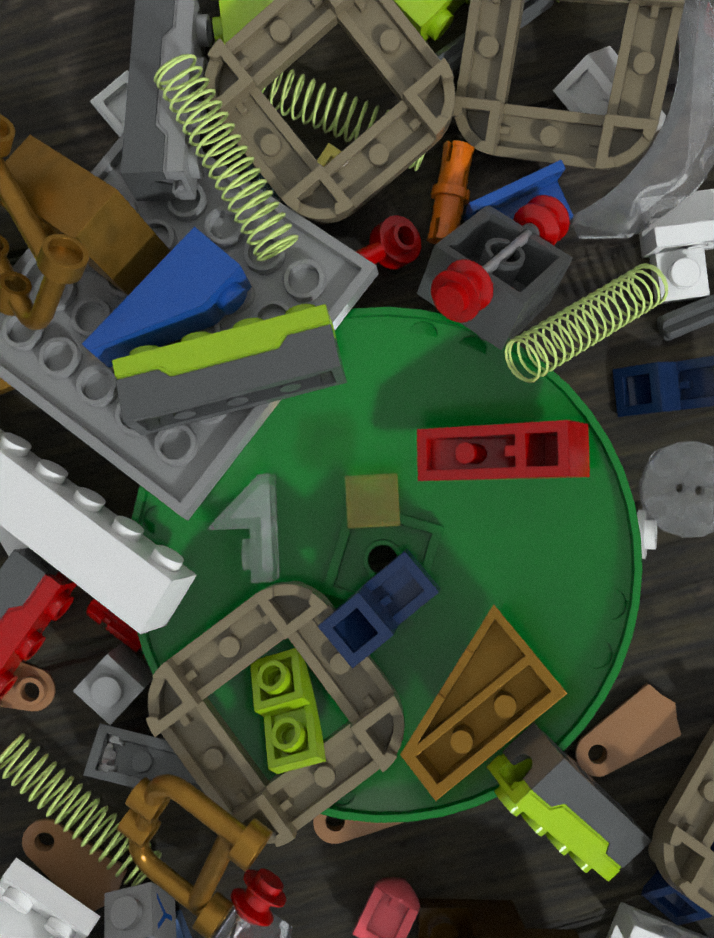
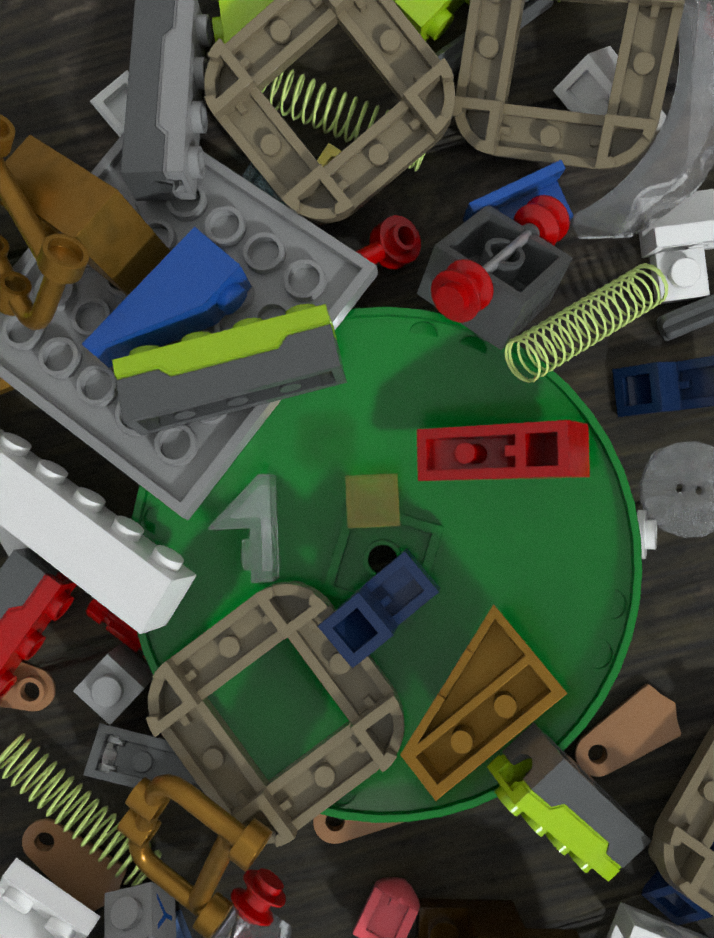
(278, 246): yellowish green piece -> none
(289, 711): lime slope -> none
(451, 190): orange pin -> none

